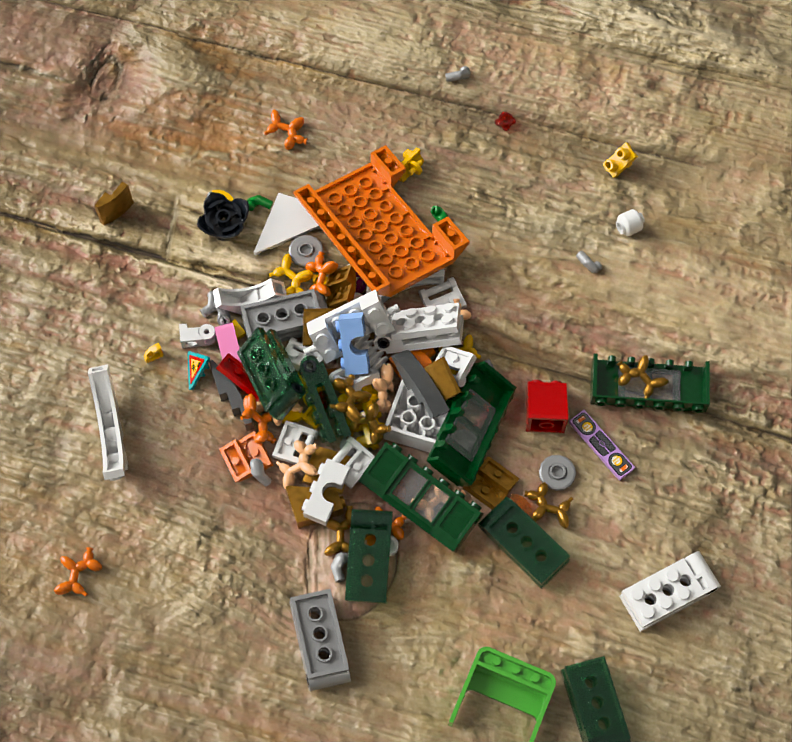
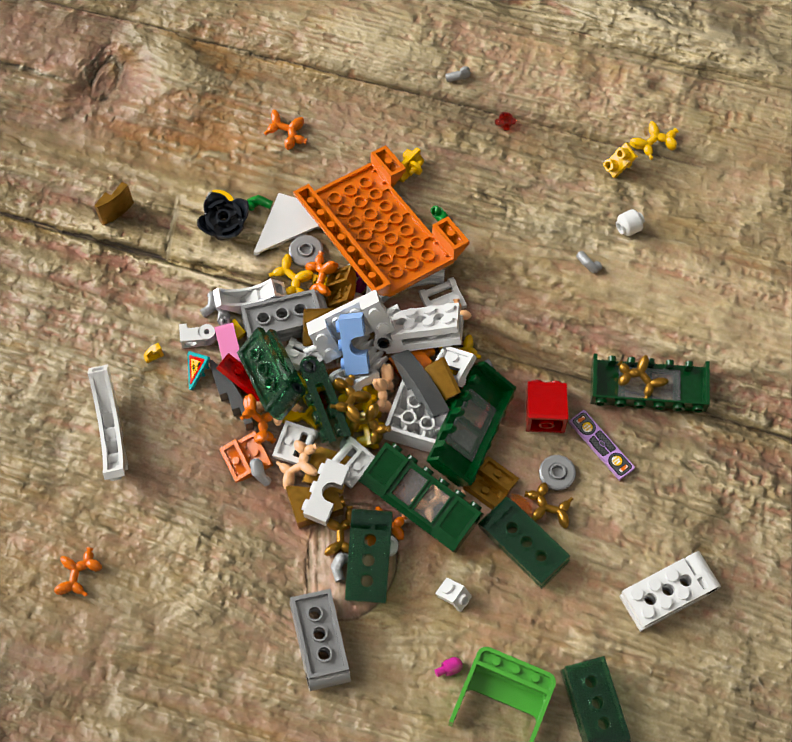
(449, 667): none -> dark pink cylinder
(454, 594): none -> white bracket
(642, 144): none -> yellow piece

